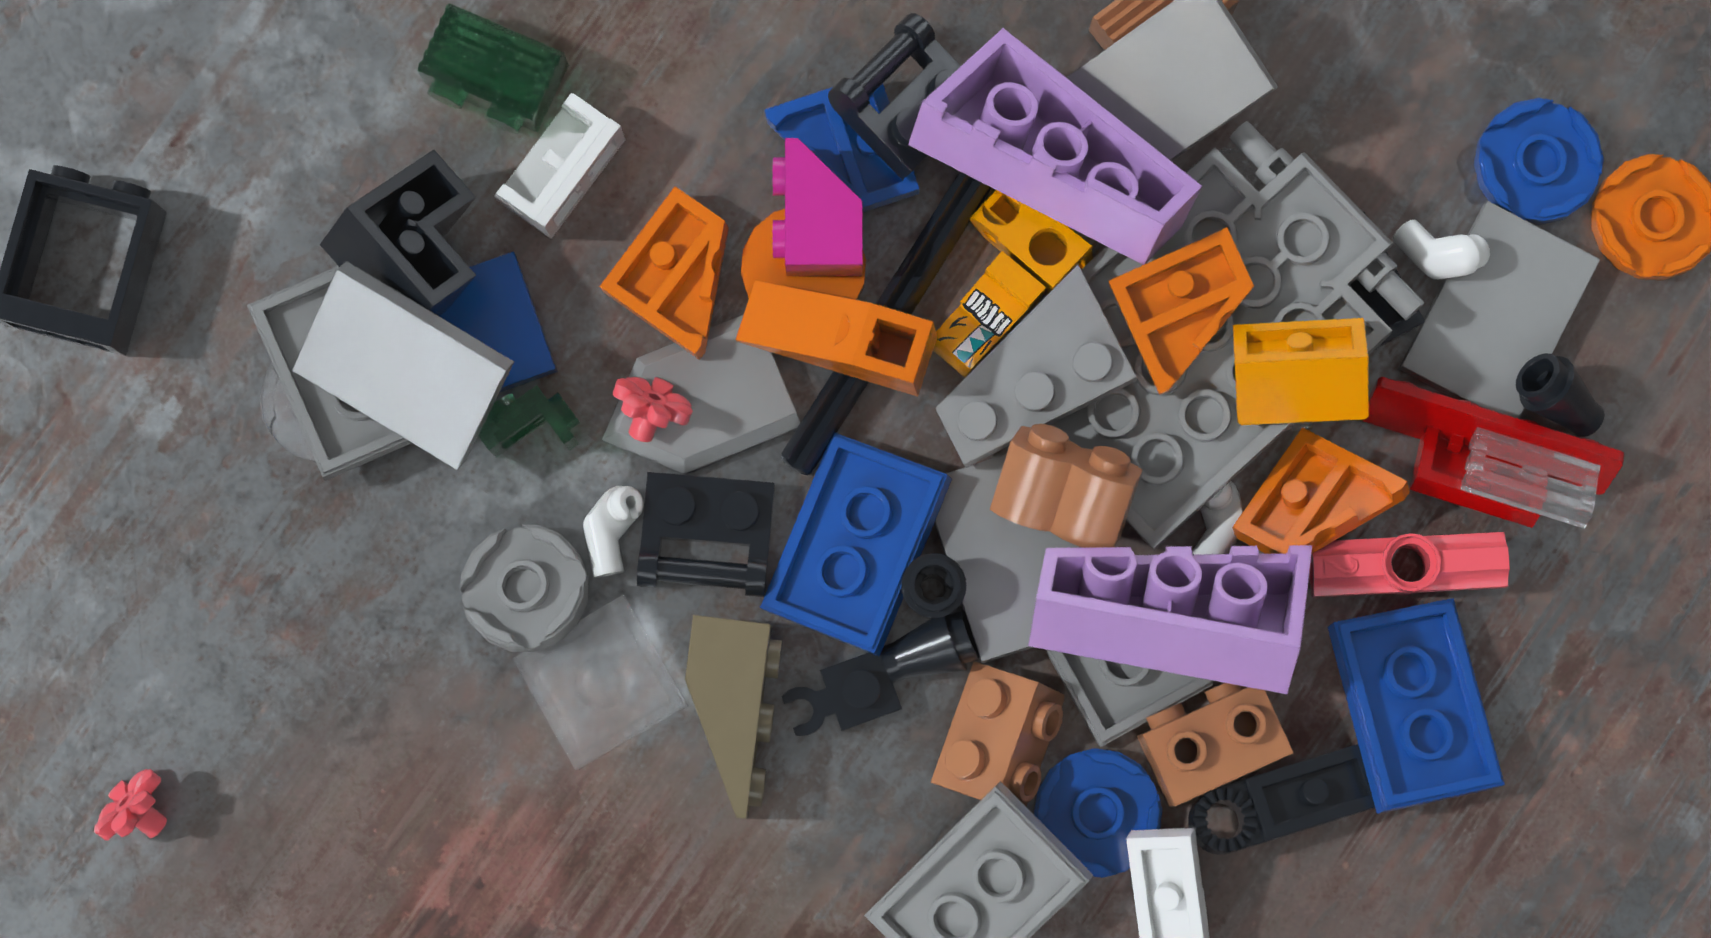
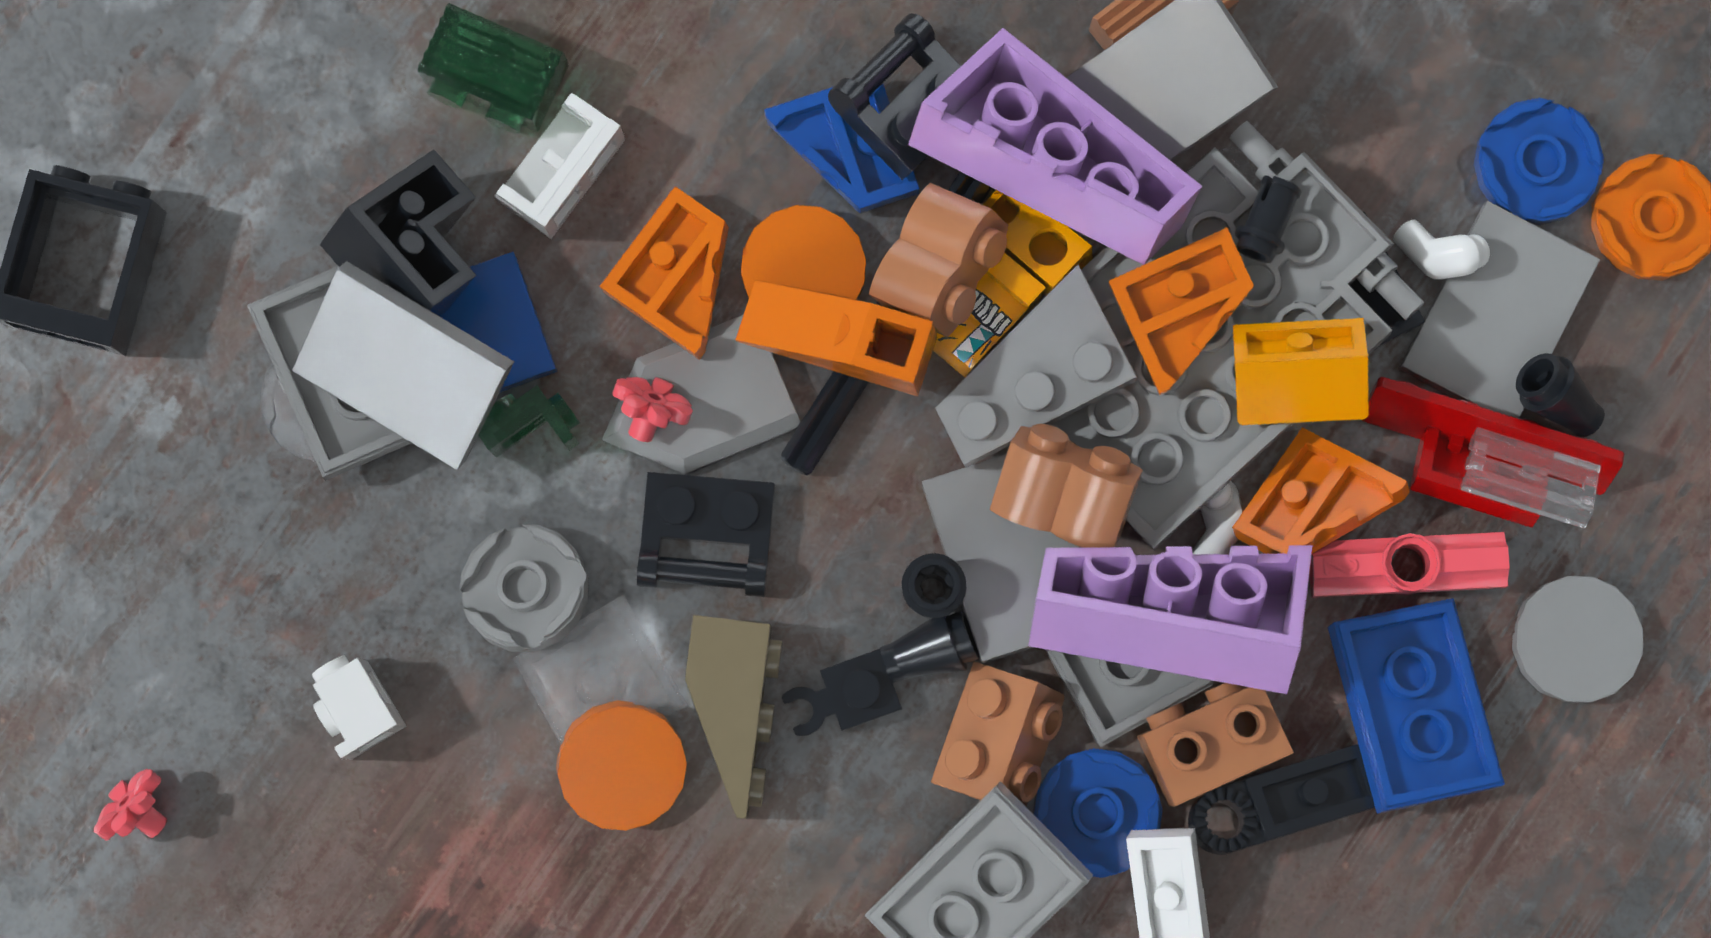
(354, 705): none -> white brick
(607, 524): white arm -> none
(621, 765): none -> orange tile
(821, 217): dark pink slope -> none
(854, 541): blue tile -> none
(940, 258): none -> nougat brick
(1268, 219): none -> black pin
(1577, 639): none -> light grey tile

